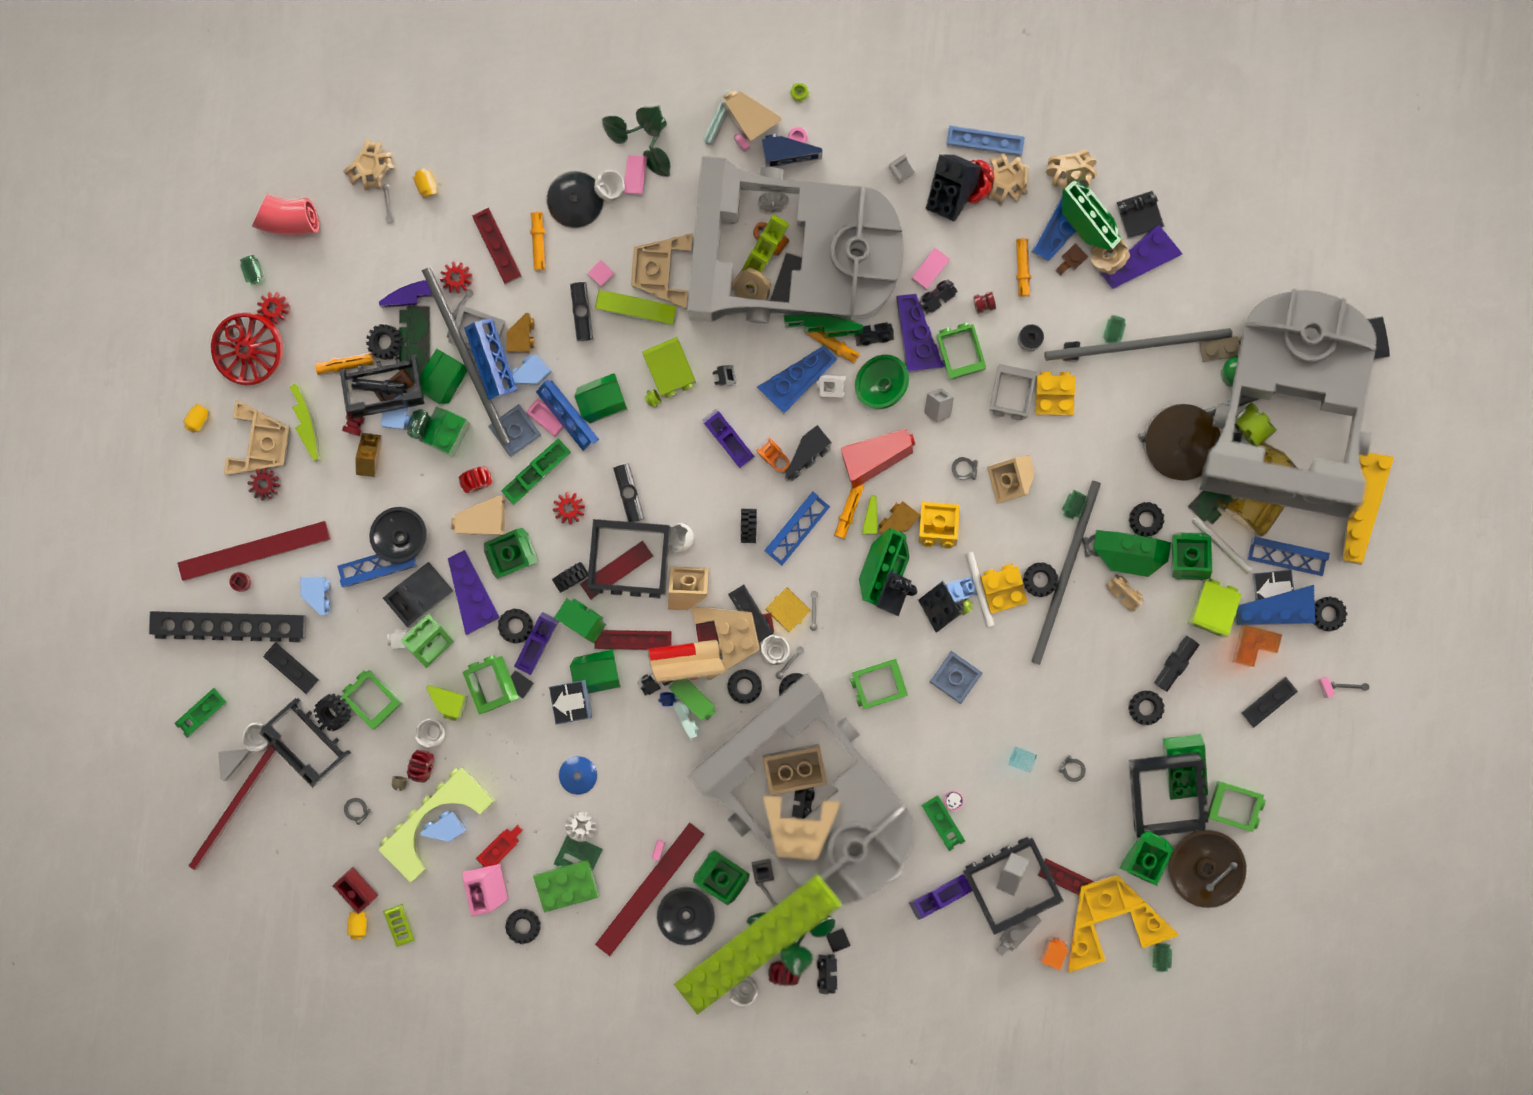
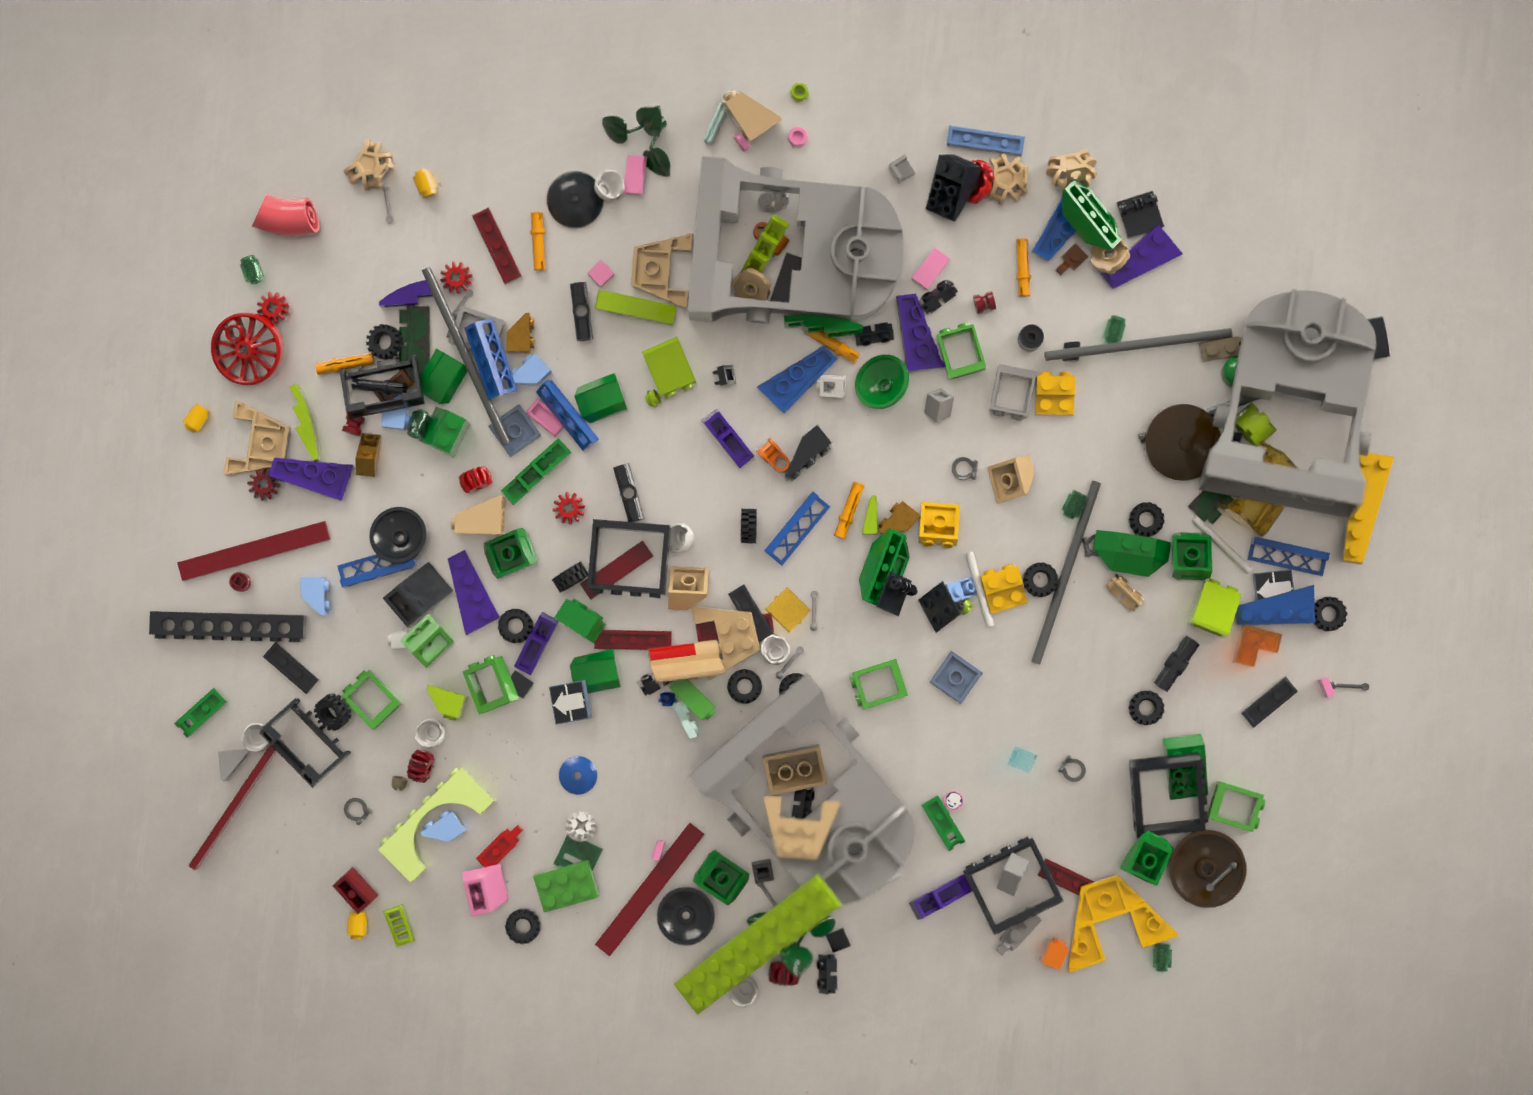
(315, 476): none -> dark purple wing
(785, 151): dark blue slope -> none
(875, 455): slope -> none

